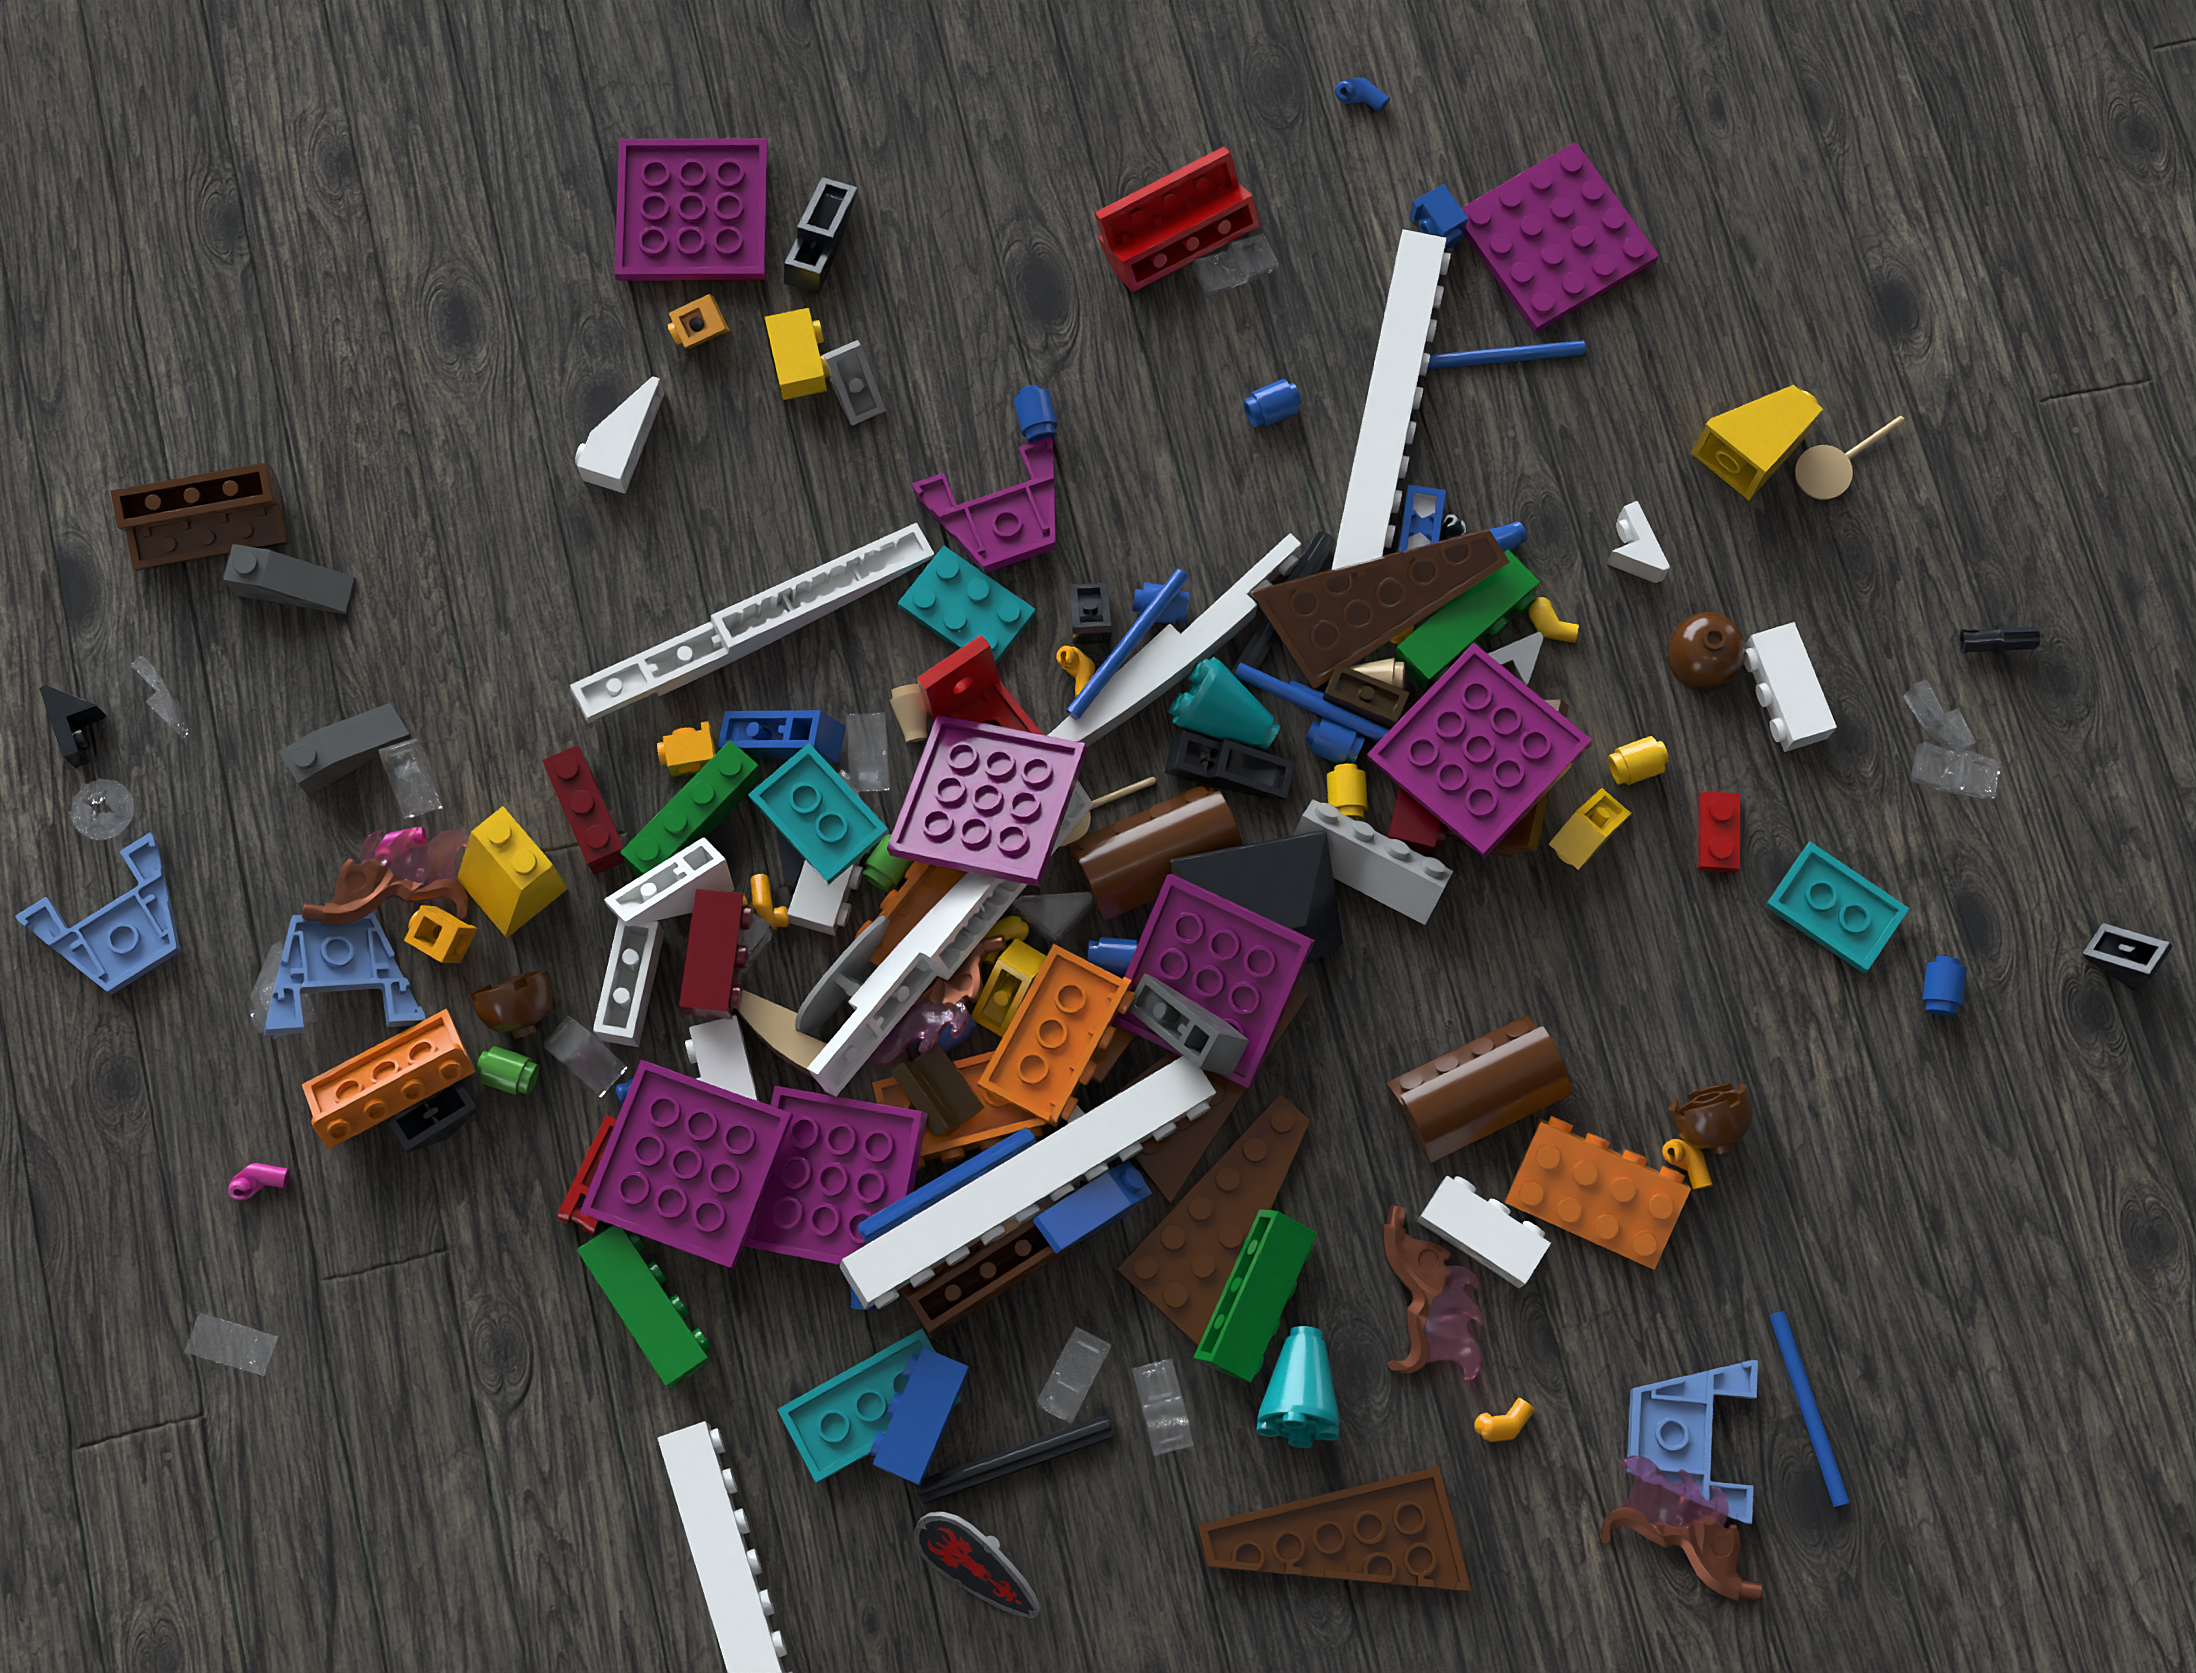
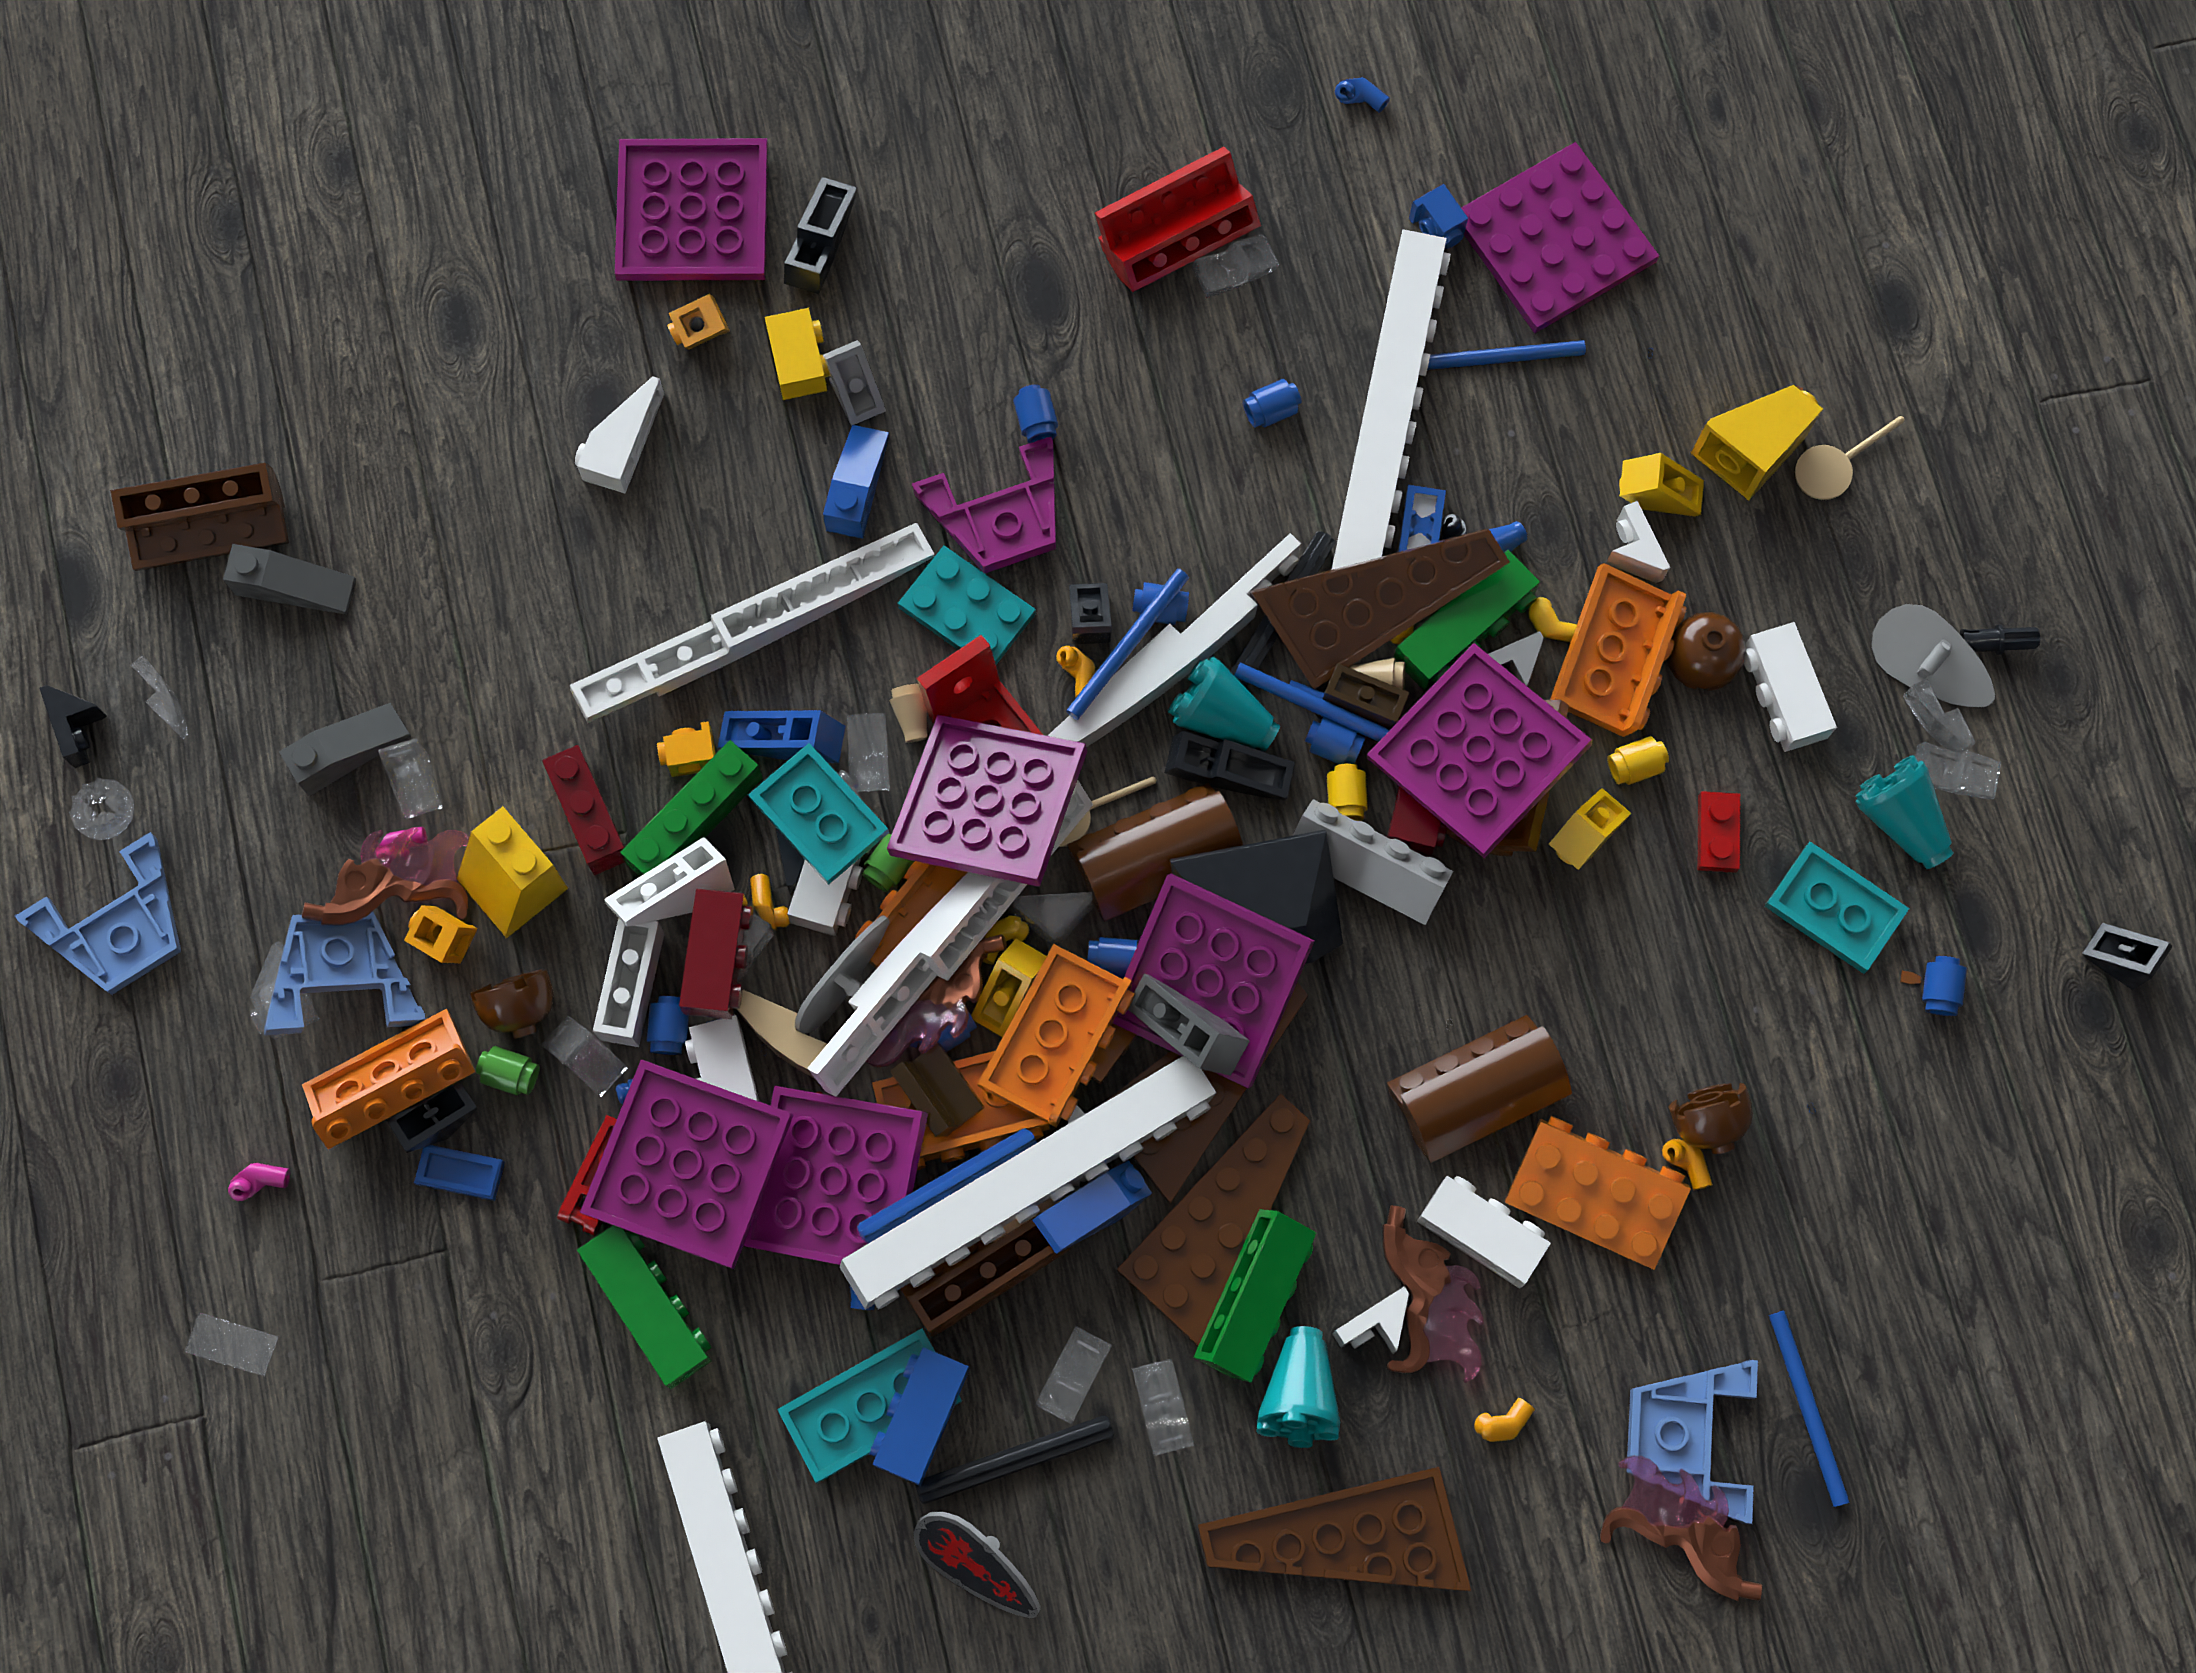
(459, 1172): none -> blue tile
(667, 1026): none -> blue brick
(855, 482): none -> blue slope
(1385, 1316): none -> white slope
(1618, 651): none -> orange bracket
(1661, 485): none -> yellow slope
(1908, 811): none -> teal cone
(1910, 978): none -> dark orange piece
(1921, 645): none -> light grey shield

